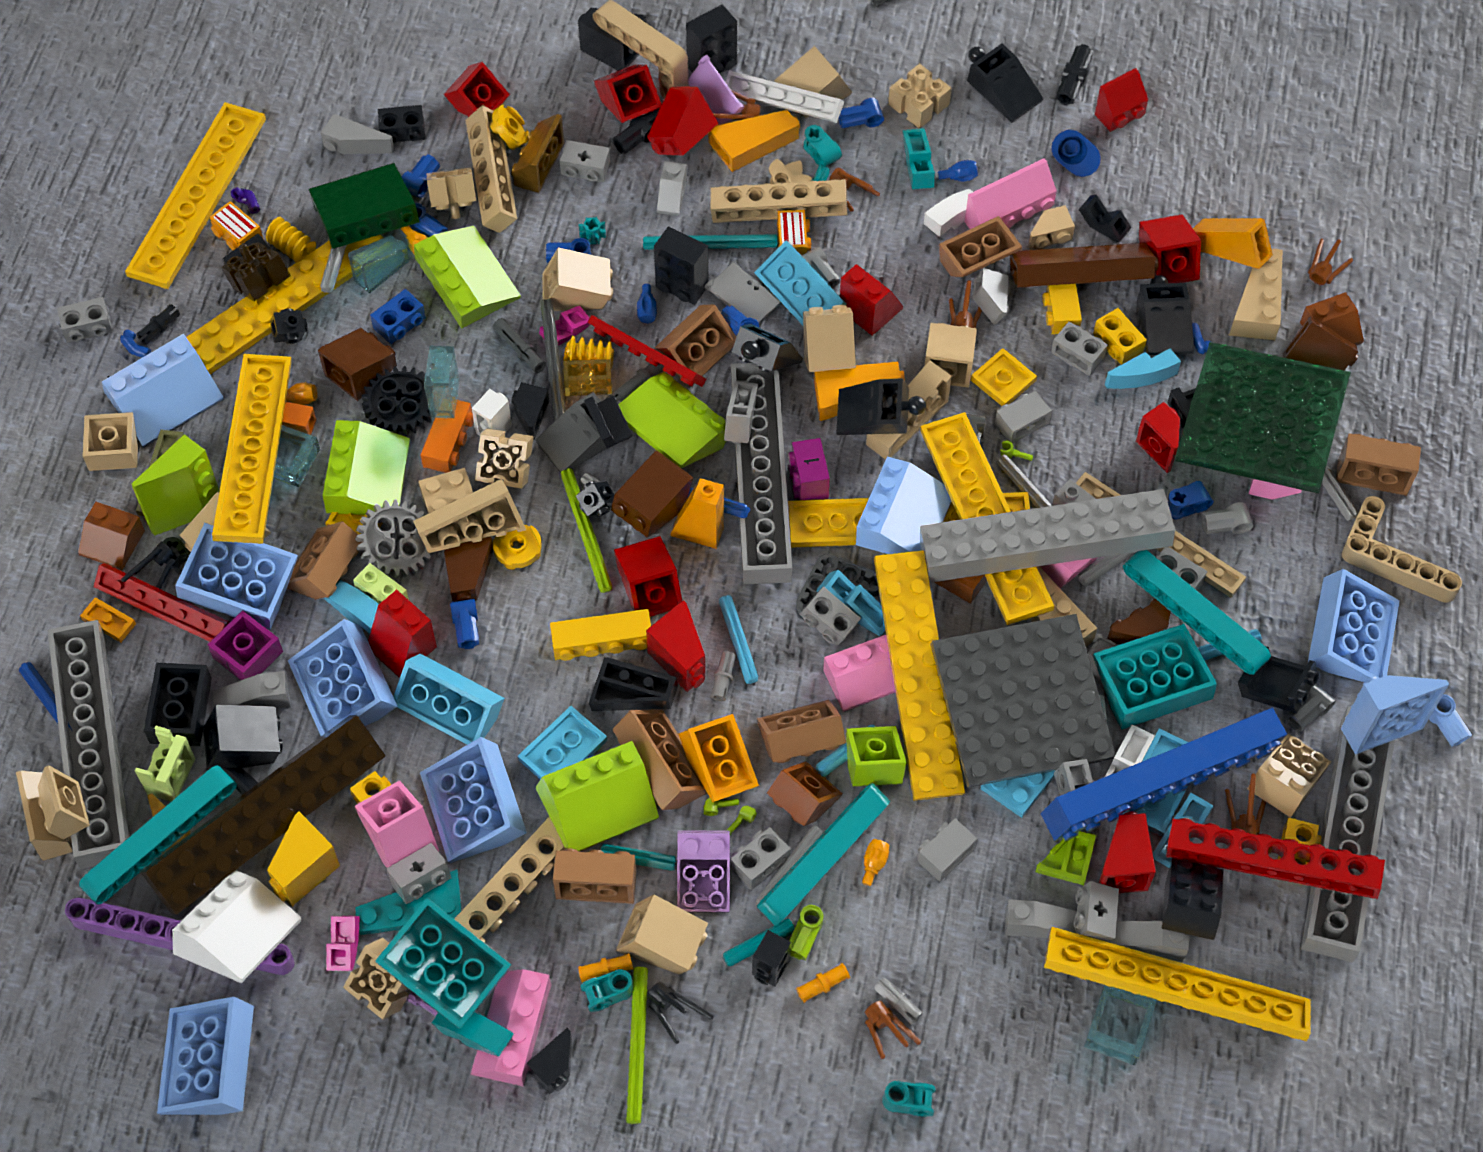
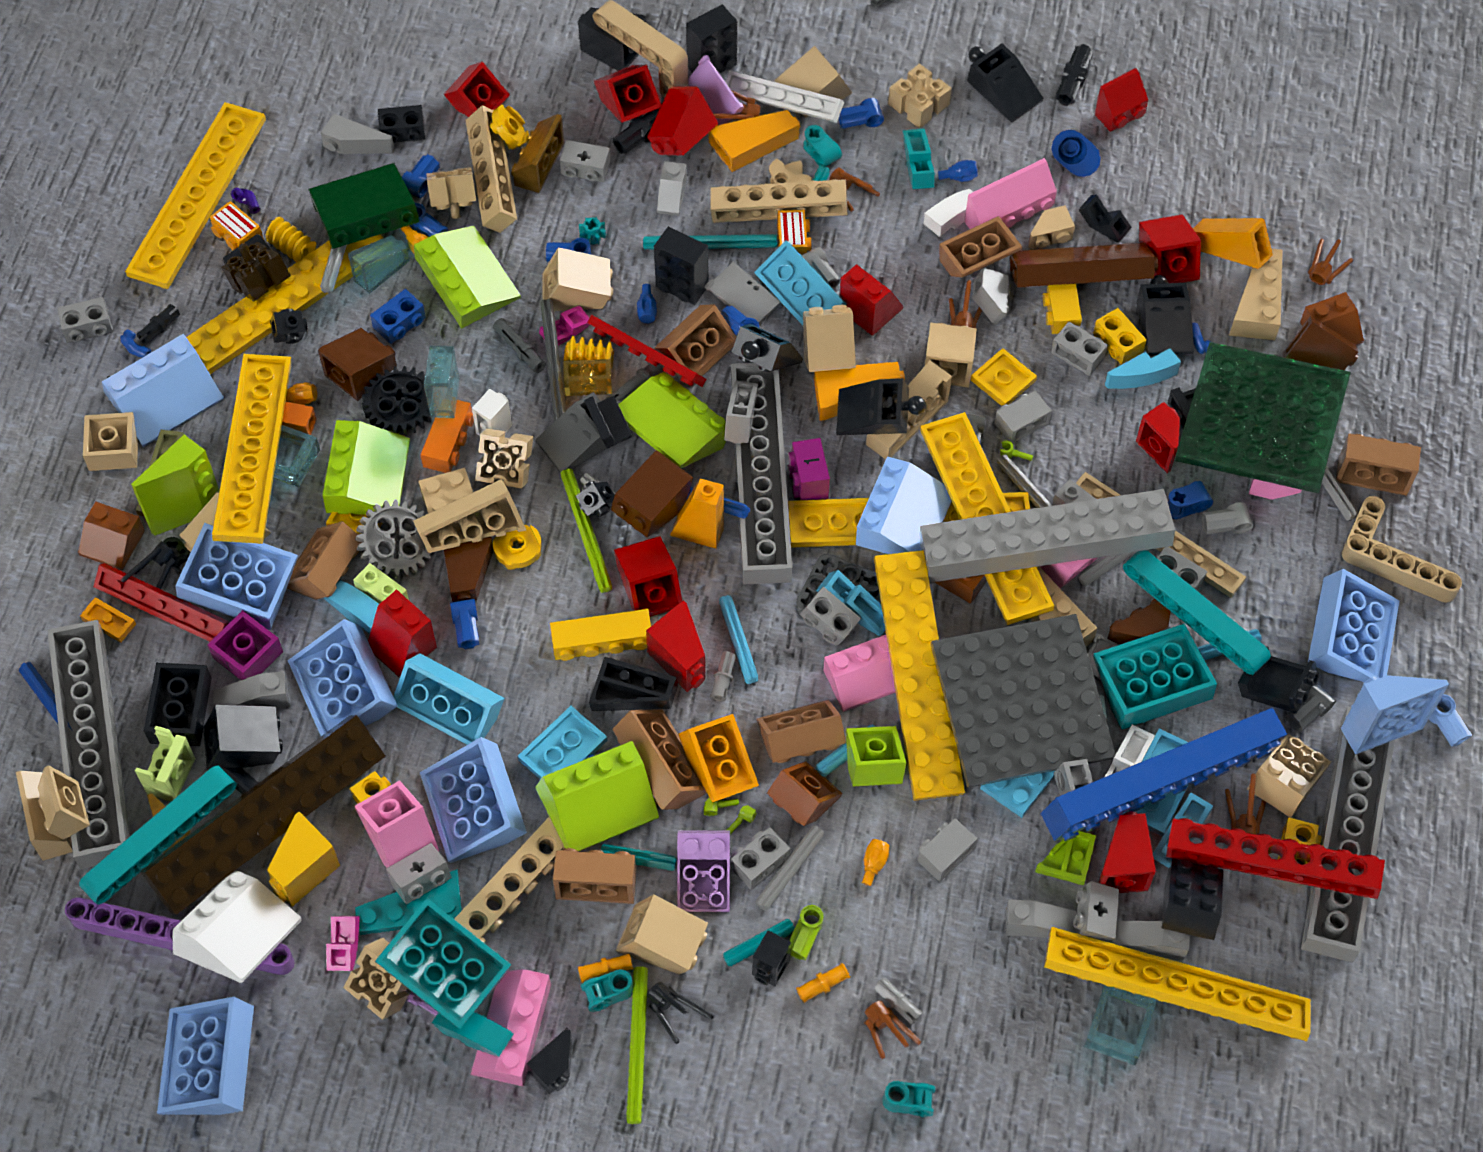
(530, 406): black slope -> none
(823, 854): teal beam -> none

